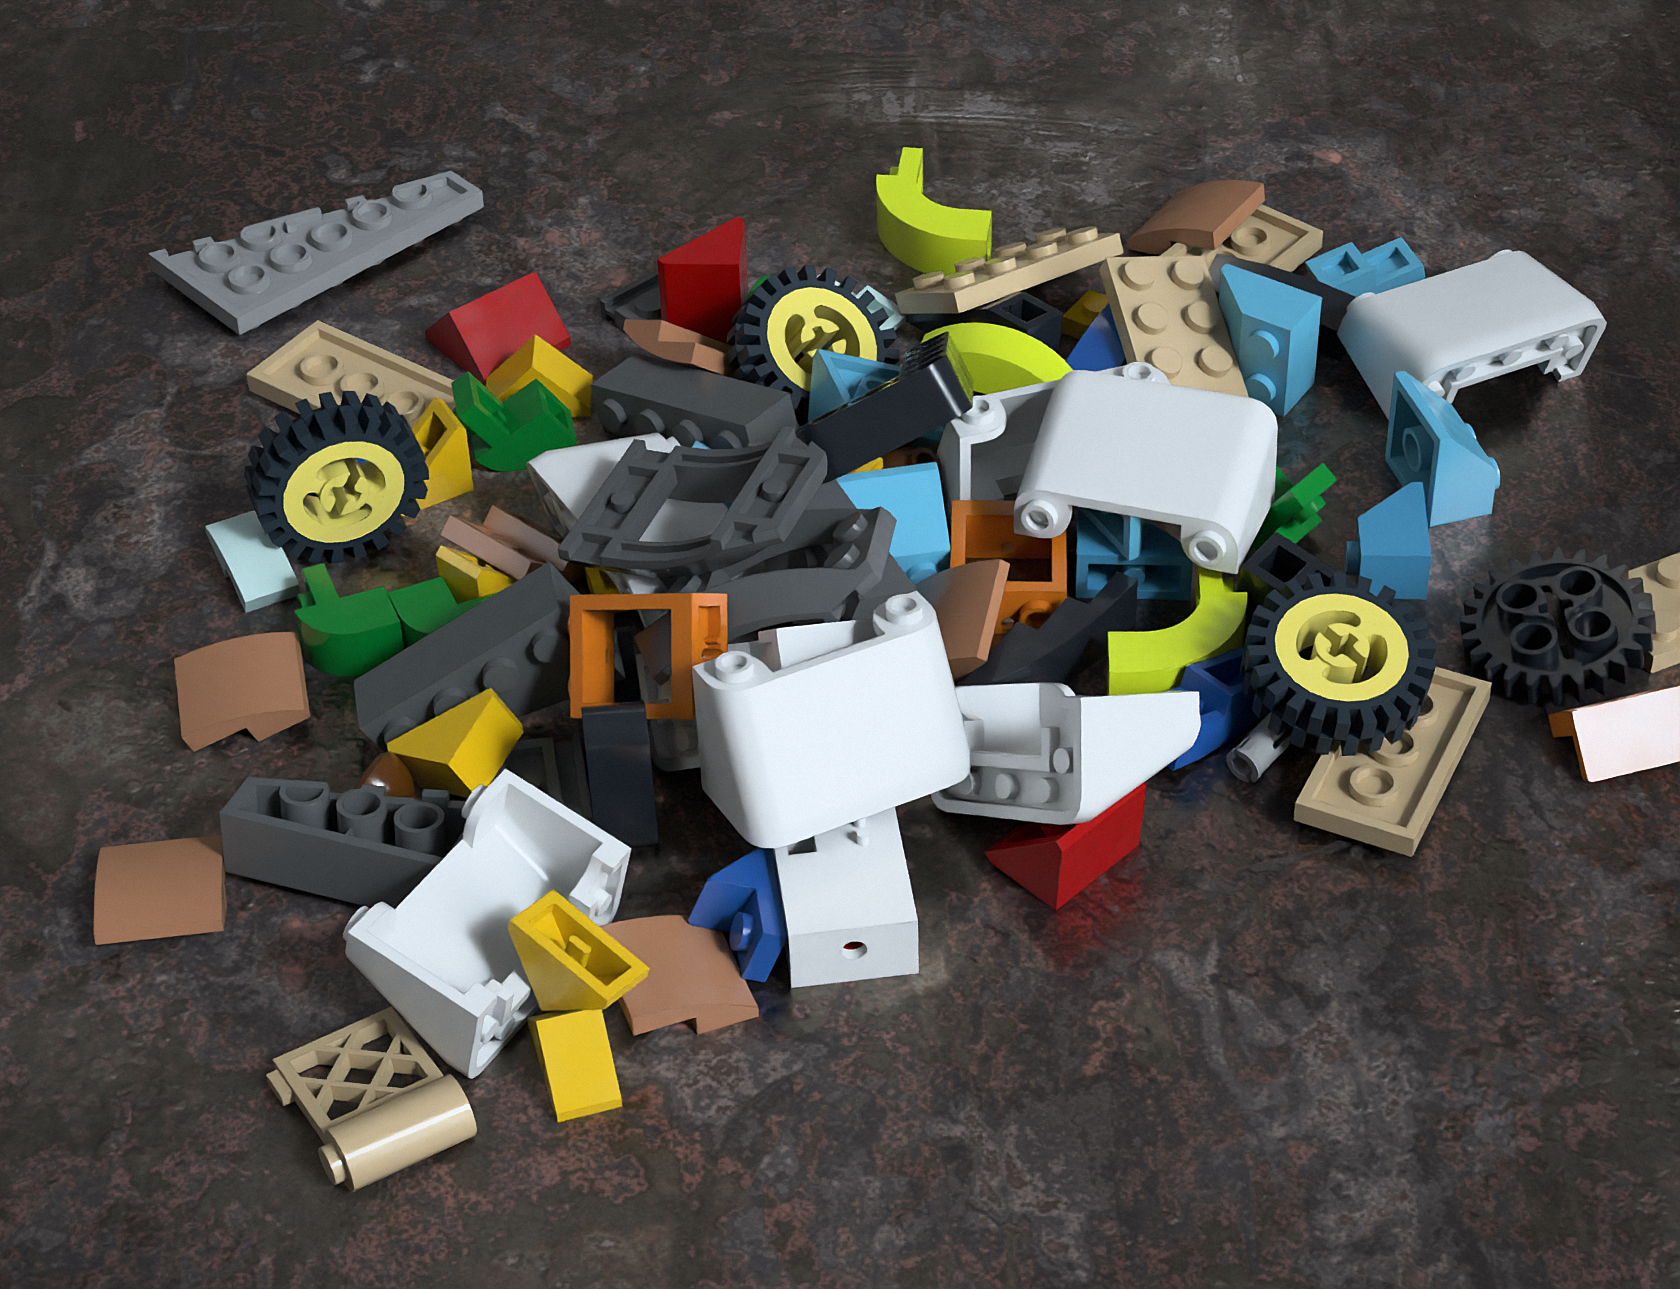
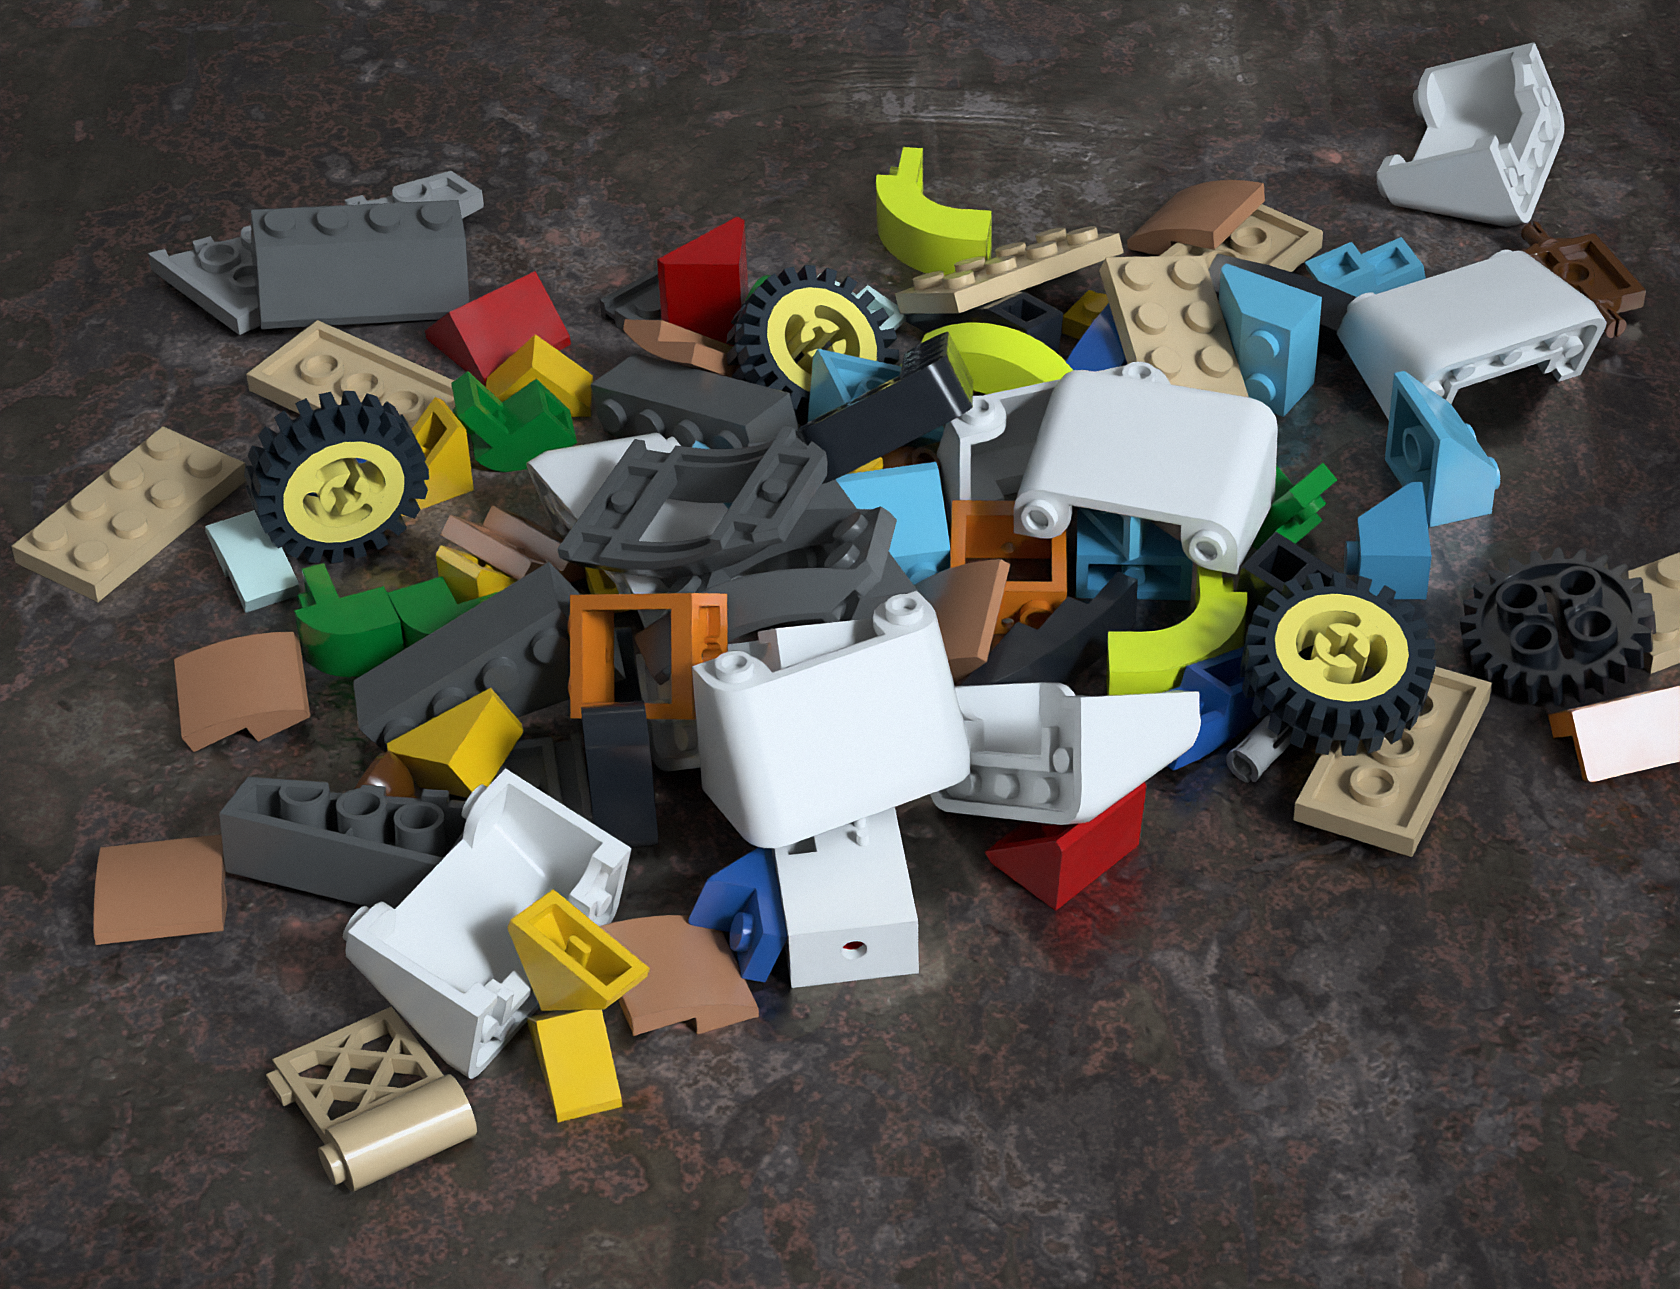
(129, 513): none -> tan plate
(358, 263): none -> dark grey slope
(1485, 139): none -> white windscreen
(1589, 269): none -> reddish brown plate

